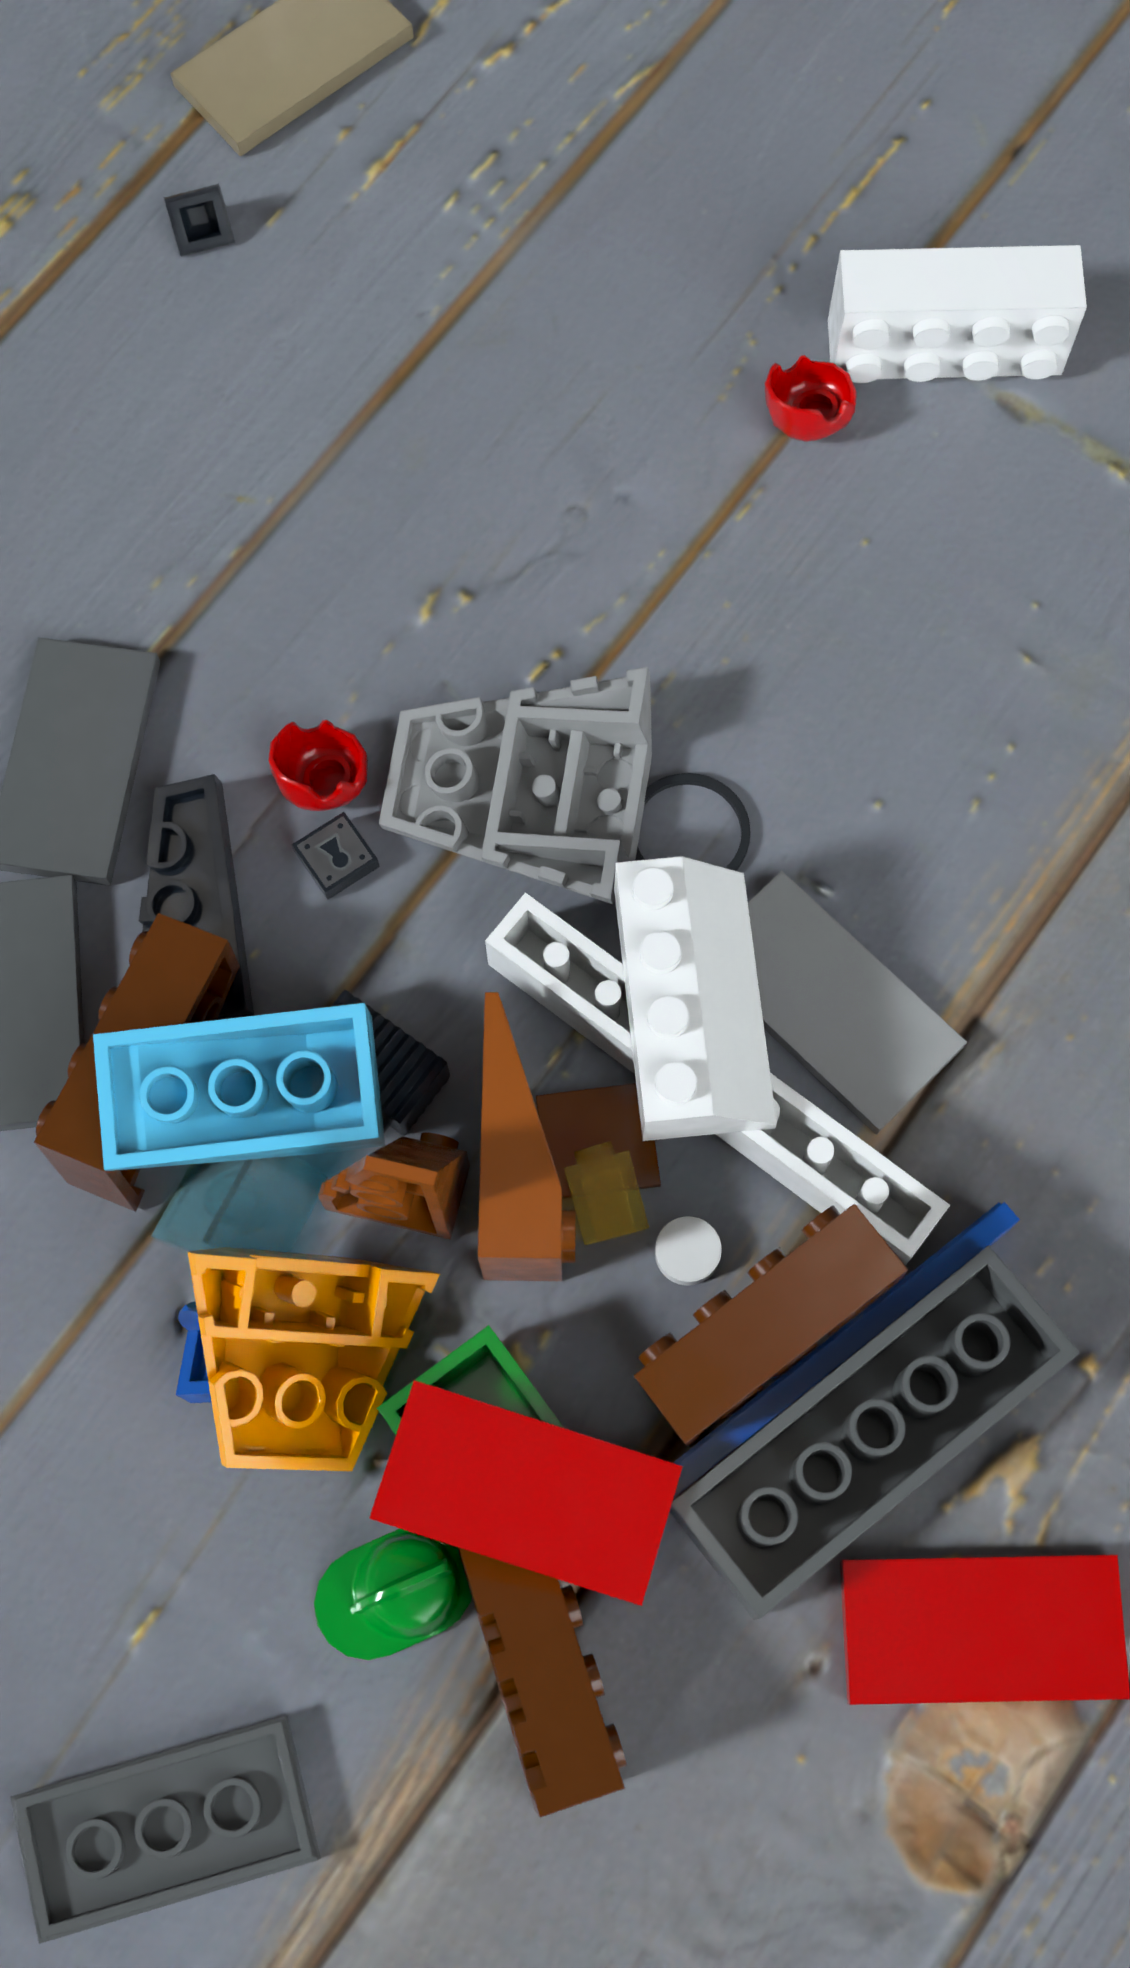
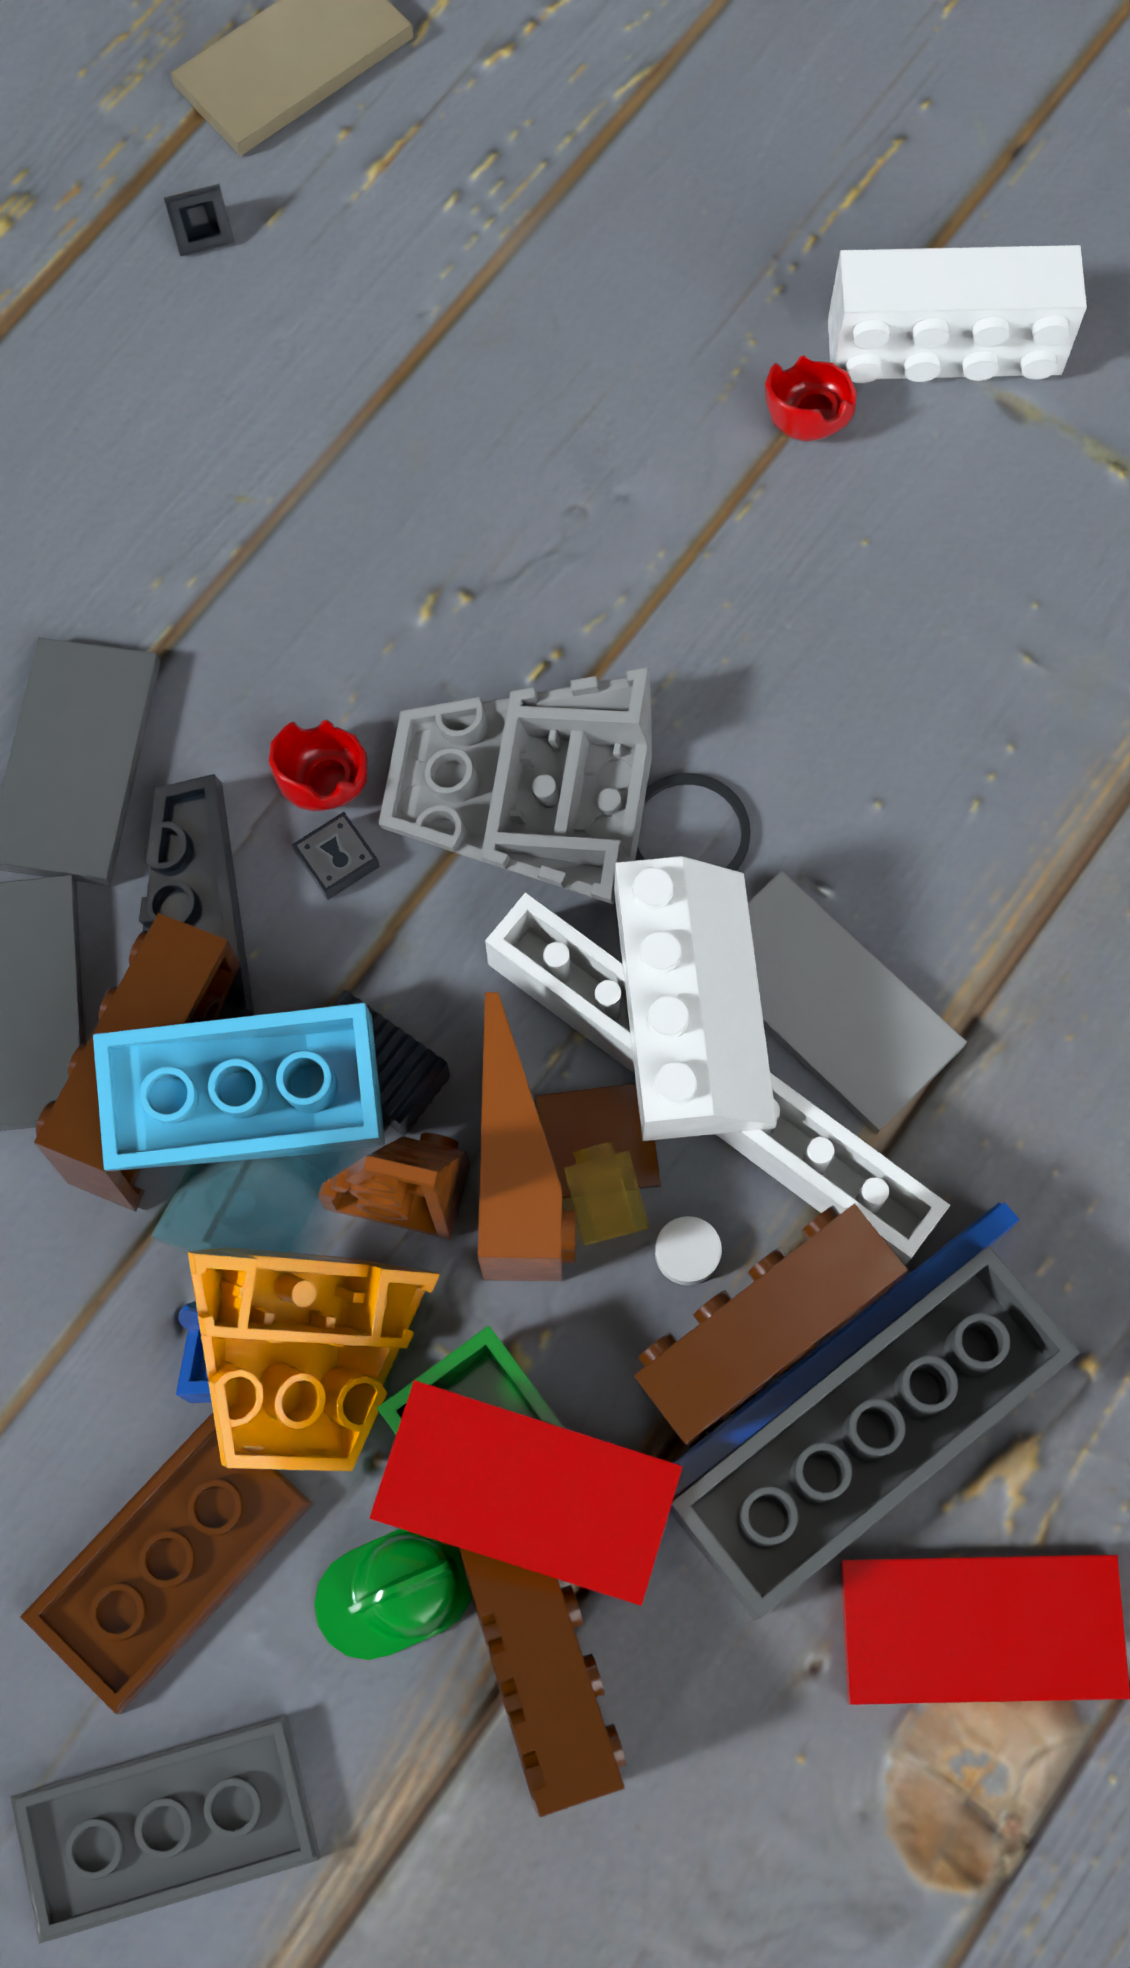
(163, 1567): none -> reddish brown tile

